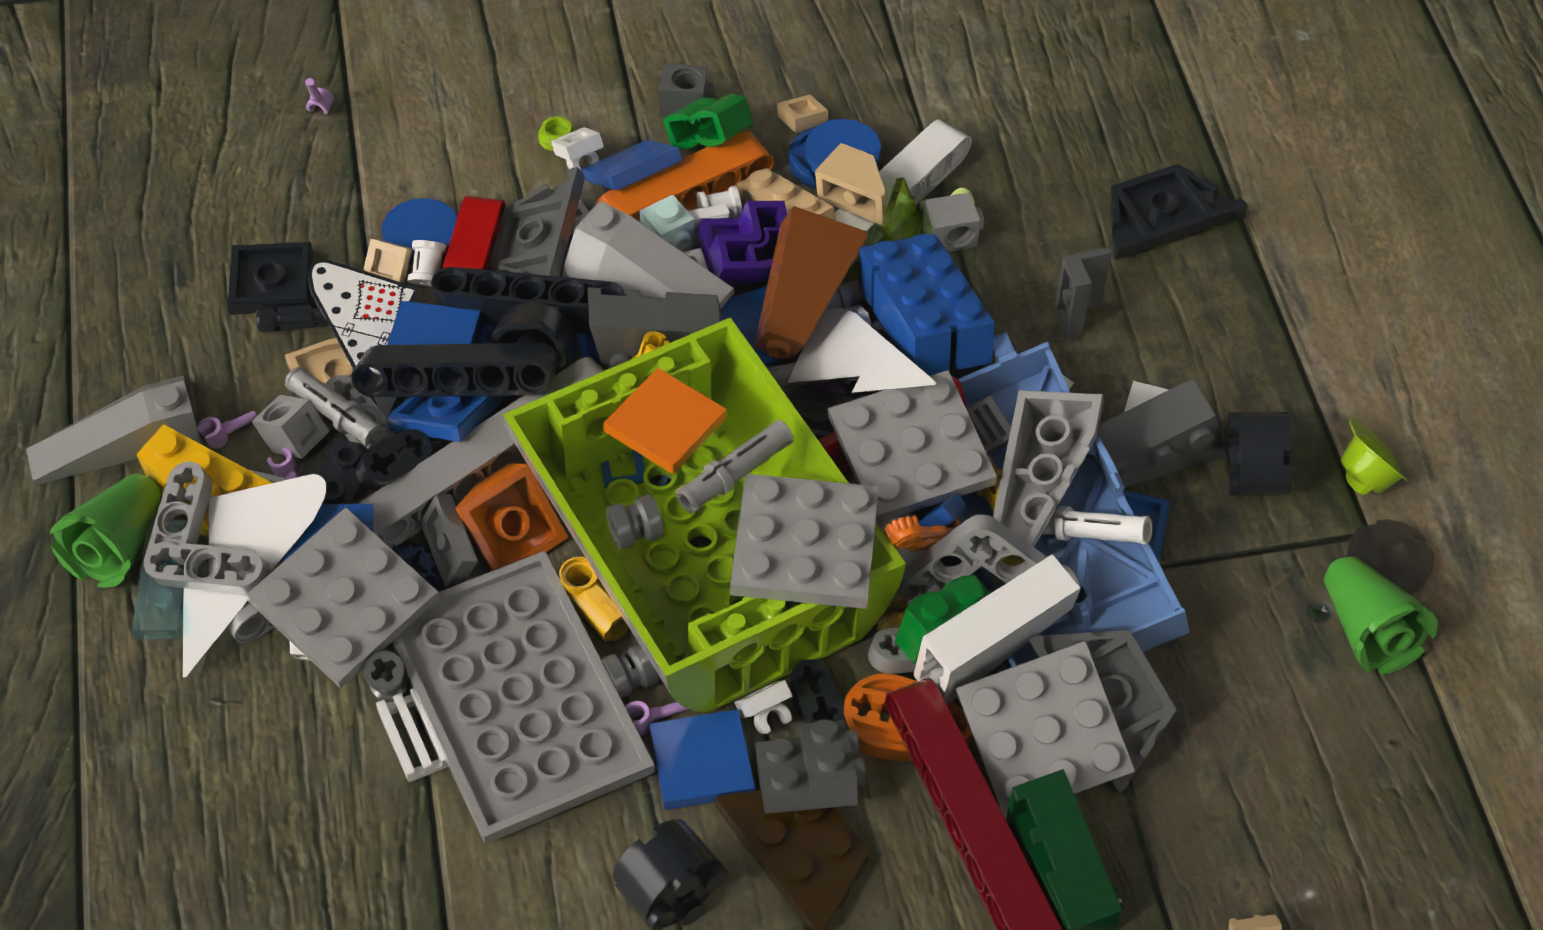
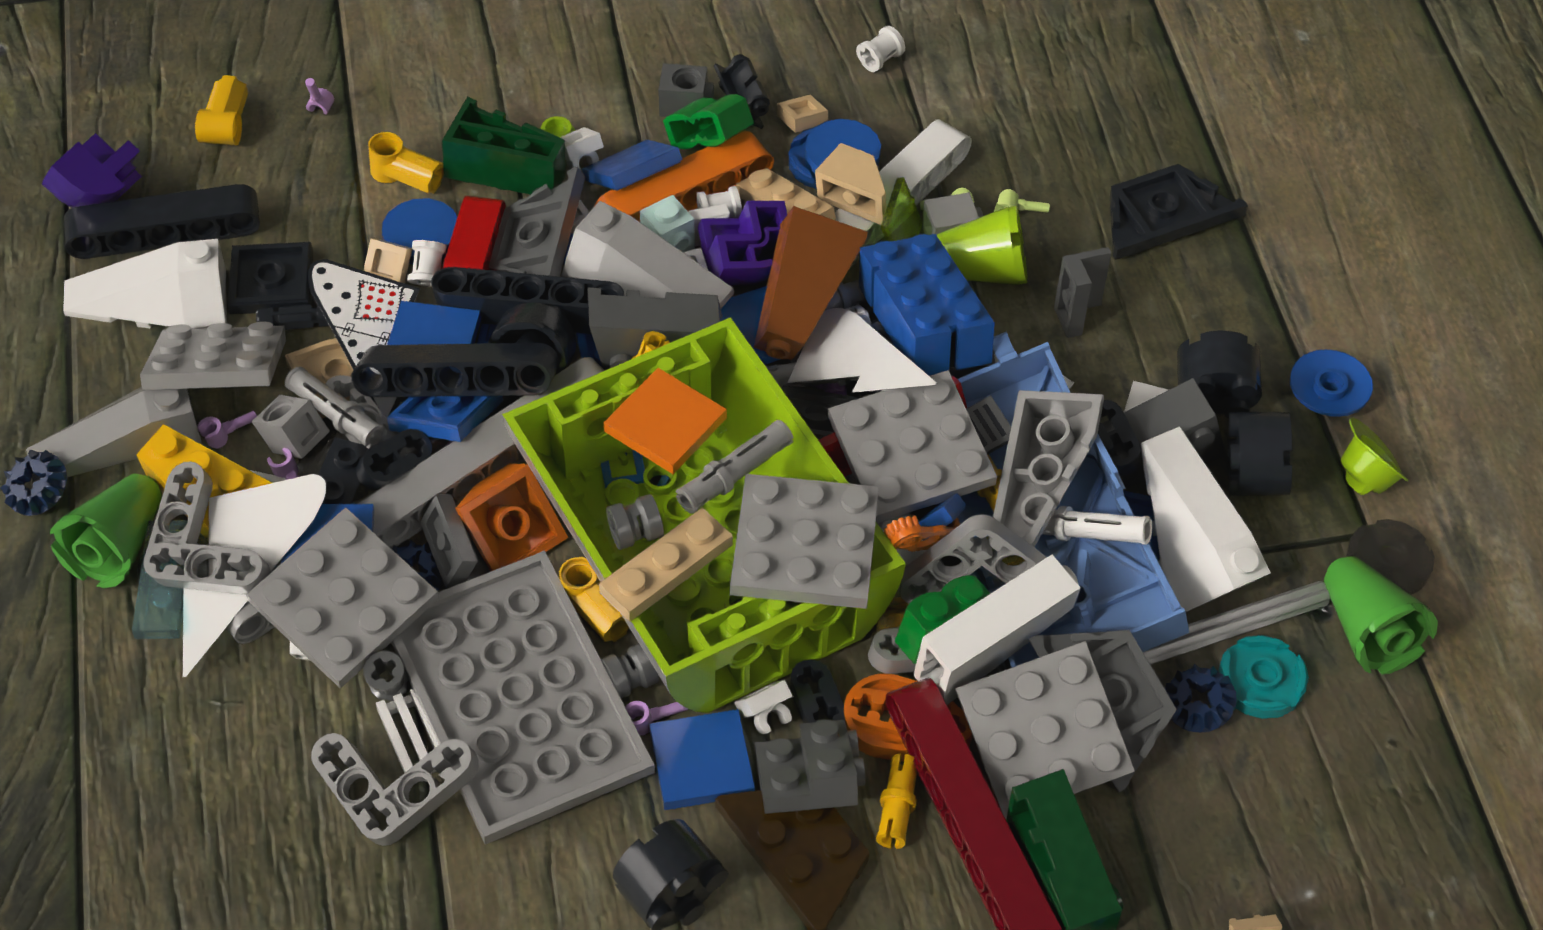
(45, 491): none -> dark blue gear
(92, 173): none -> dark purple brick
(161, 221): none -> black beam
(161, 287): none -> white wedge
(214, 356): none -> light grey plate
(222, 117): none -> yellow piece
(394, 163): none -> yellow piece
(394, 799): none -> light grey beam
(501, 154): none -> dark green wedge
(665, 564): none -> tan plate
(740, 79): none -> black hinge
(881, 48): none -> white bush
(897, 802): none -> yellow pin
(989, 248): none -> lime cone
(1010, 198): none -> yellowish green hand
(1121, 434): none -> black beam
(1196, 715): none -> dark blue gear
(1198, 531): none -> white wedge
(1224, 370): none -> black brick
(1243, 620): none -> light grey axle
(1265, 676): none -> teal tile
(1331, 383): none -> blue dish

